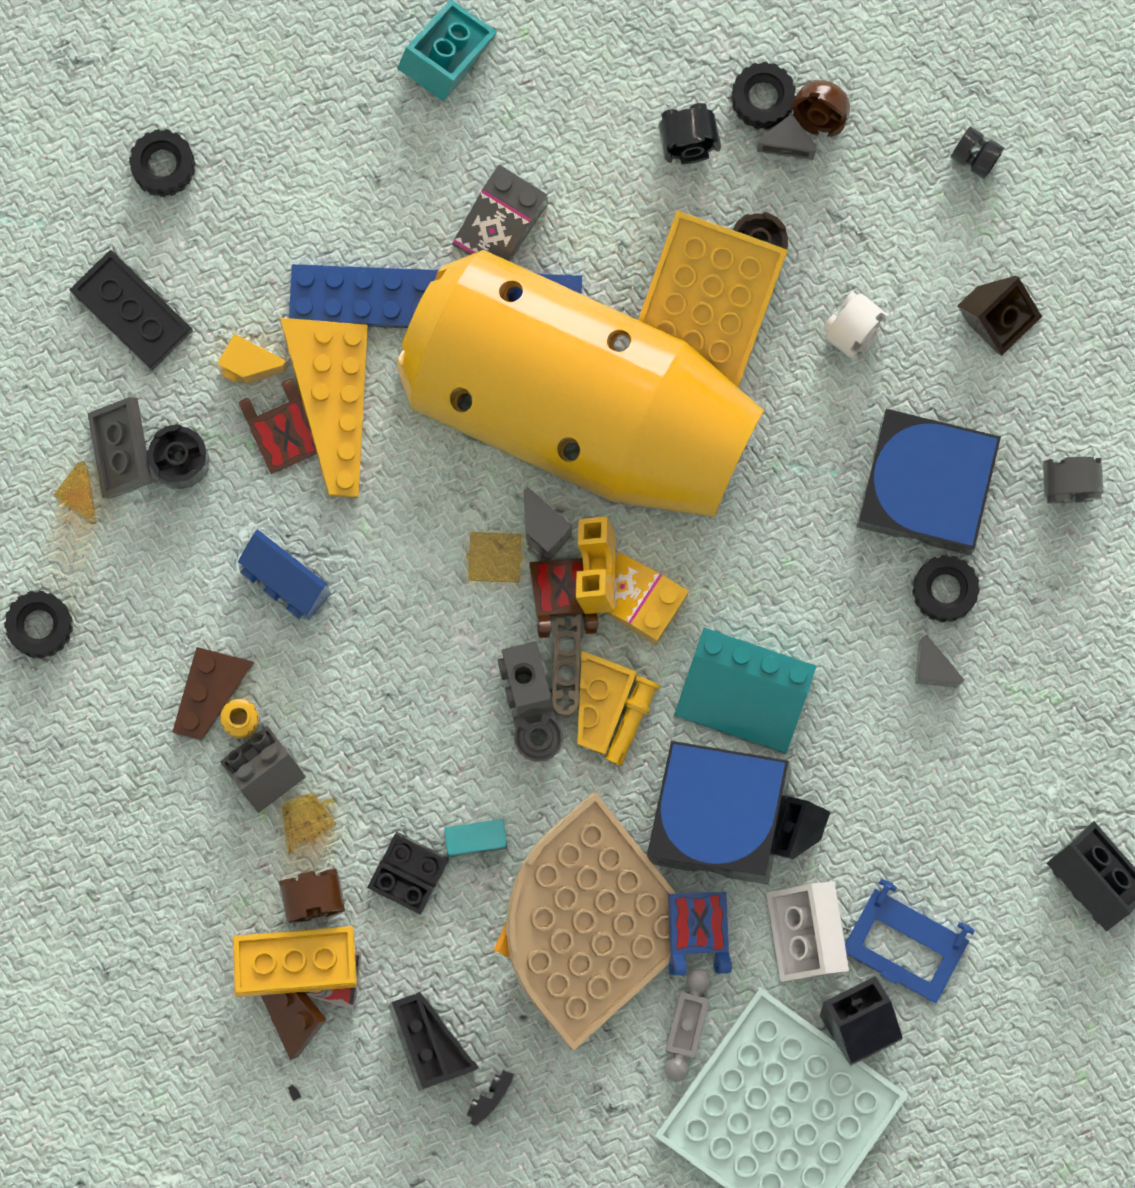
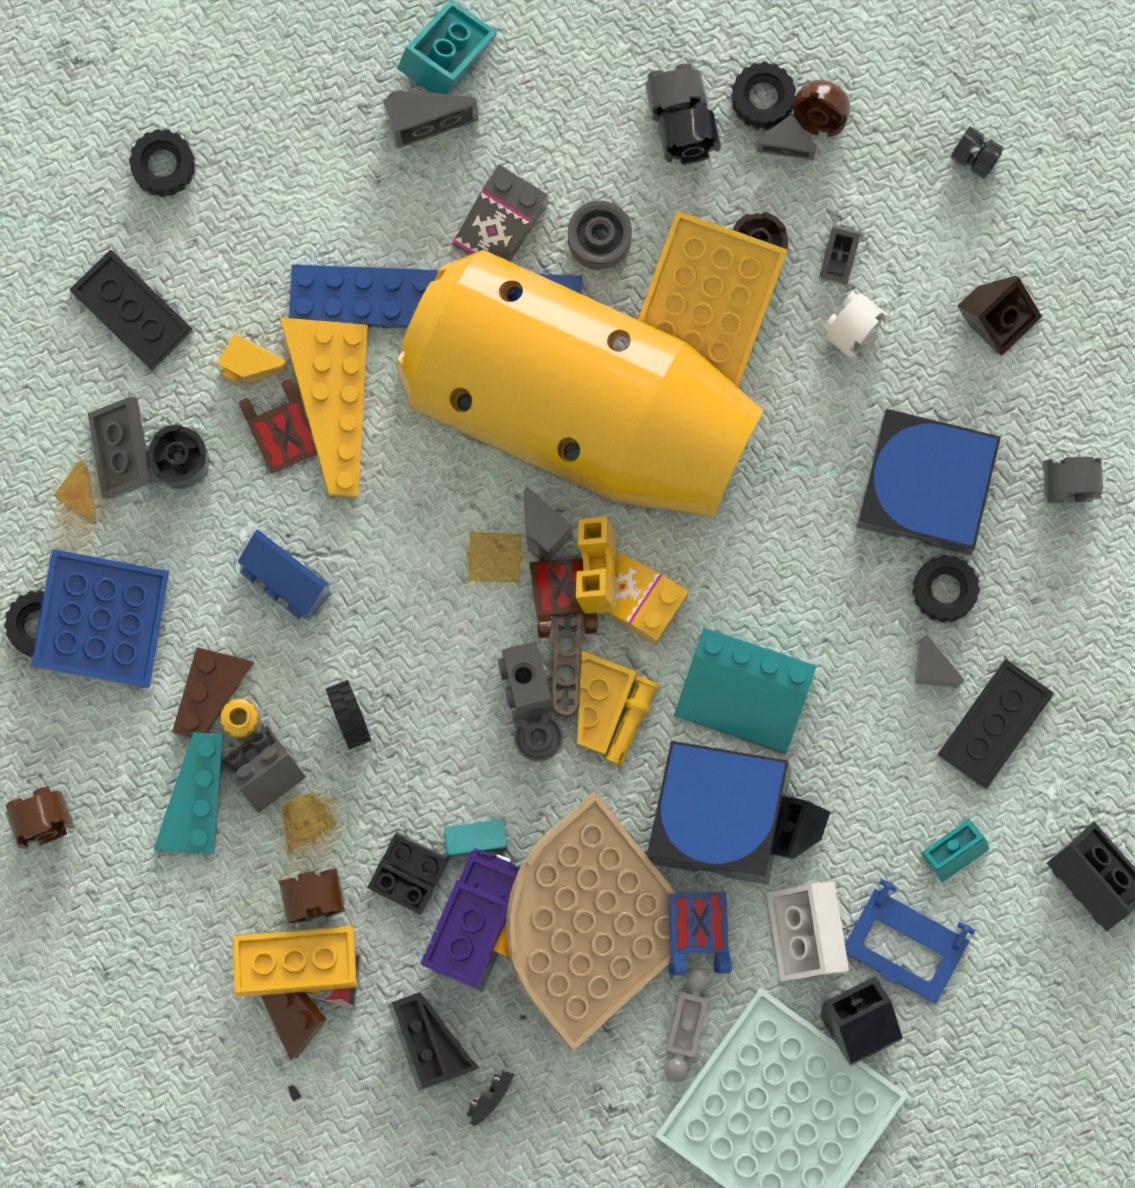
(39, 818): none -> reddish brown brick
(99, 618): none -> blue plate
(193, 807): none -> teal wing
(348, 714): none -> black tyre
(423, 115): none -> dark grey slope
(472, 921): none -> dark purple piece
(599, 253): none -> dark grey wheel
(674, 89): none -> dark grey brick
(840, 254): none -> dark grey slope
(955, 850): none -> teal slope
(995, 724): none -> black tile

